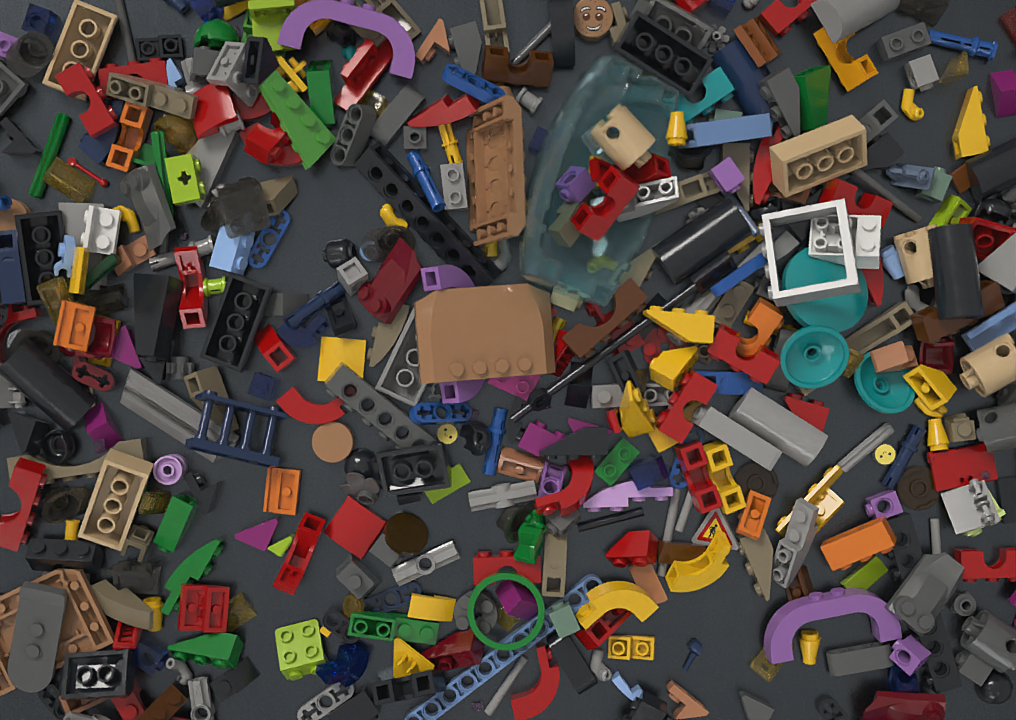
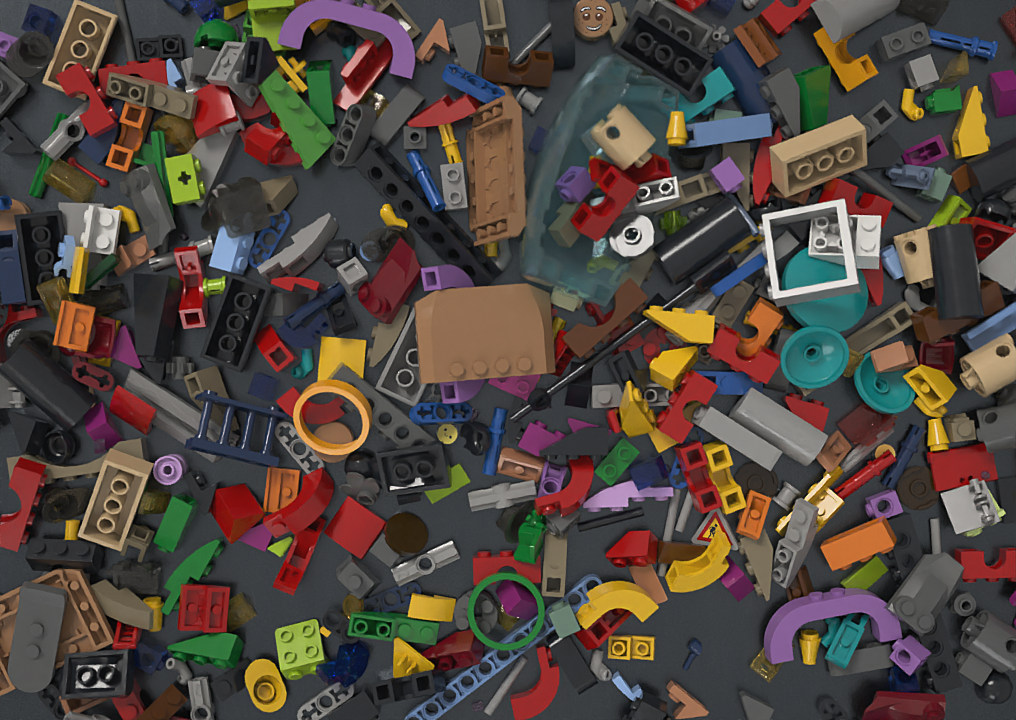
(60, 140): none -> light grey piece
(132, 410): none -> red slope
(236, 510): none -> red slope
(265, 685): none -> yellow piece
(284, 439): none -> light grey beam
(293, 283): none -> red slope
(305, 366): none -> teal arm
(305, 508): none -> red arch
(306, 248): none -> light grey slope
(349, 392): none -> light orange piece
(638, 224): none -> plate
(672, 221): none -> clear neon green gear
(736, 581): none -> magenta slope
(786, 496): none -> light grey bush
(833, 451): none -> nougat slope
(834, 624): none -> teal arm
(846, 640): none -> teal hinge
(864, 424): none -> clear red bracket
(866, 474): none -> red pin
(926, 152): none -> magenta slope
(944, 101): none -> green window

